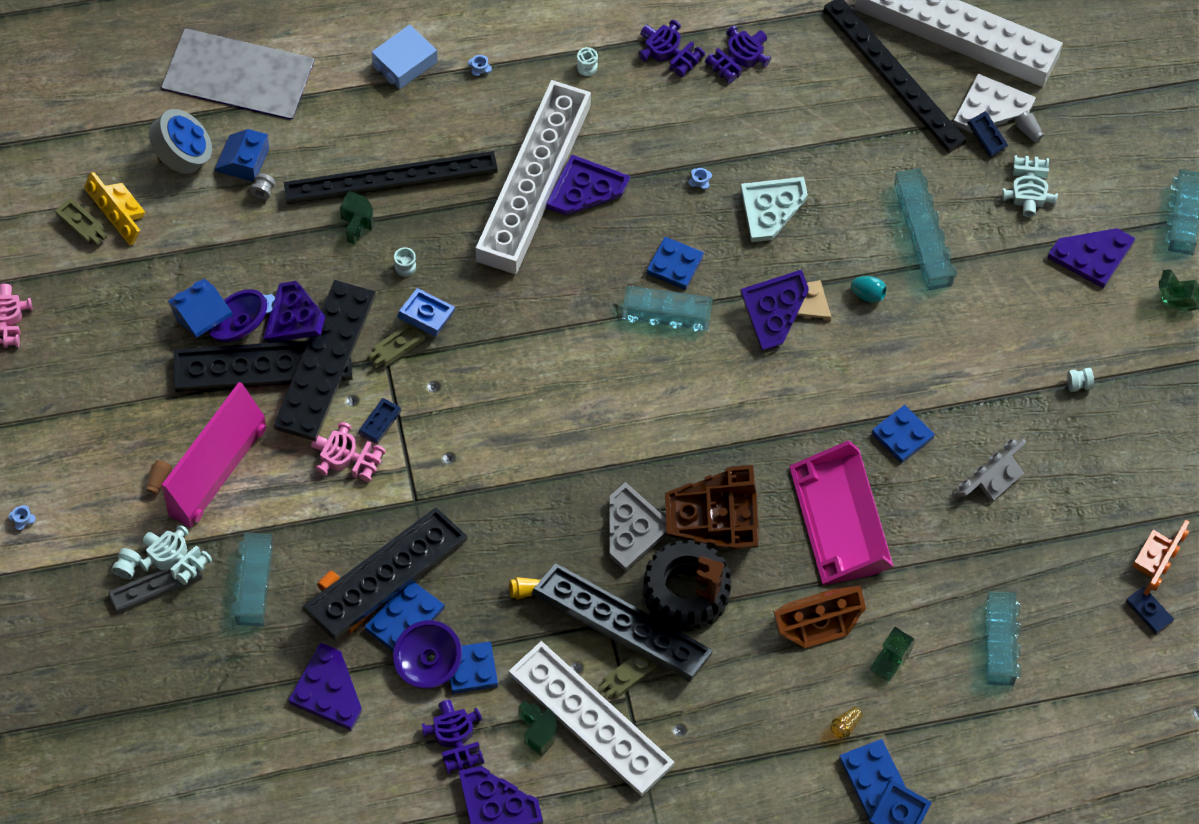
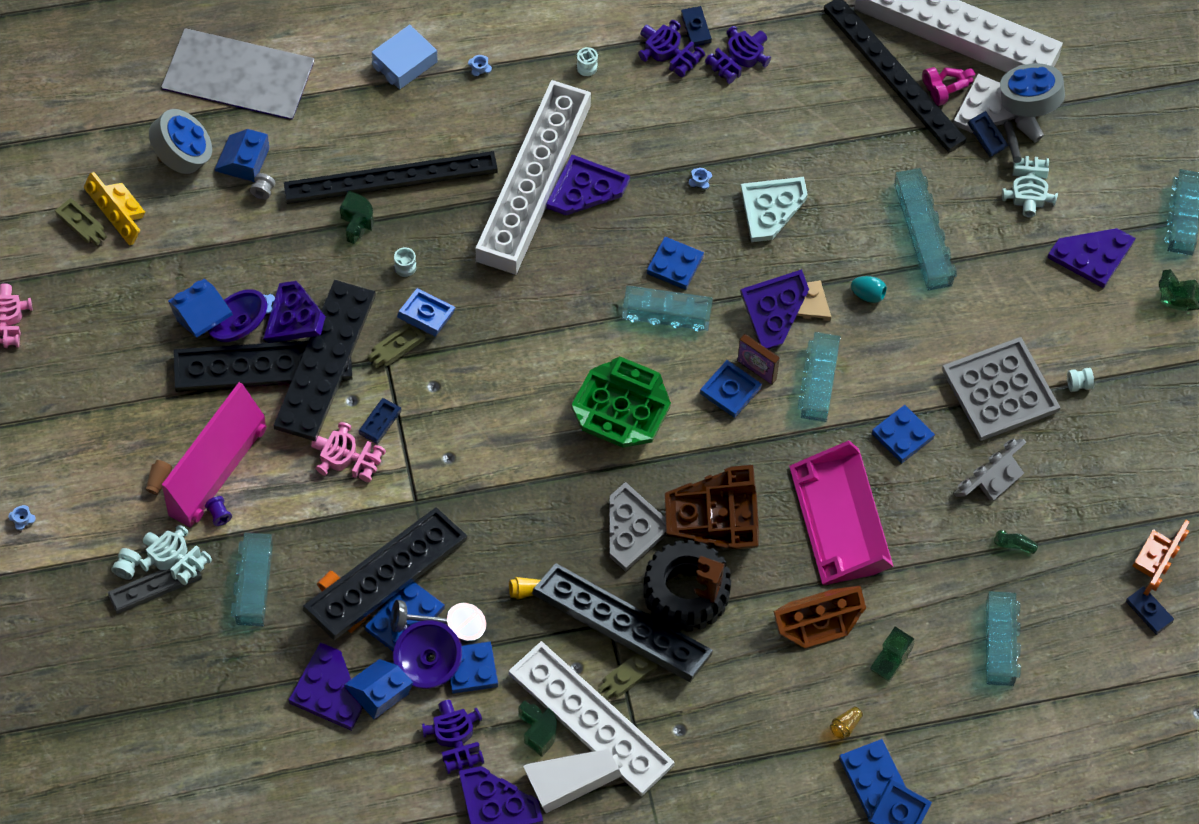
(218, 511): none -> dark purple bush
(379, 687): none -> blue slope
(462, 618): none -> piece
(572, 776): none -> white slope
(627, 386): none -> green piece
(696, 26): none -> dark blue plate
(730, 388): none -> blue plate
(758, 359): none -> tile
(820, 376): none -> clear light blue brick
(939, 91): none -> dark pink piece
(1000, 388): none -> light grey plate
(1012, 141): none -> dark grey piece
(1015, 541): none -> clear green arm
(1032, 90): none -> light grey wheel

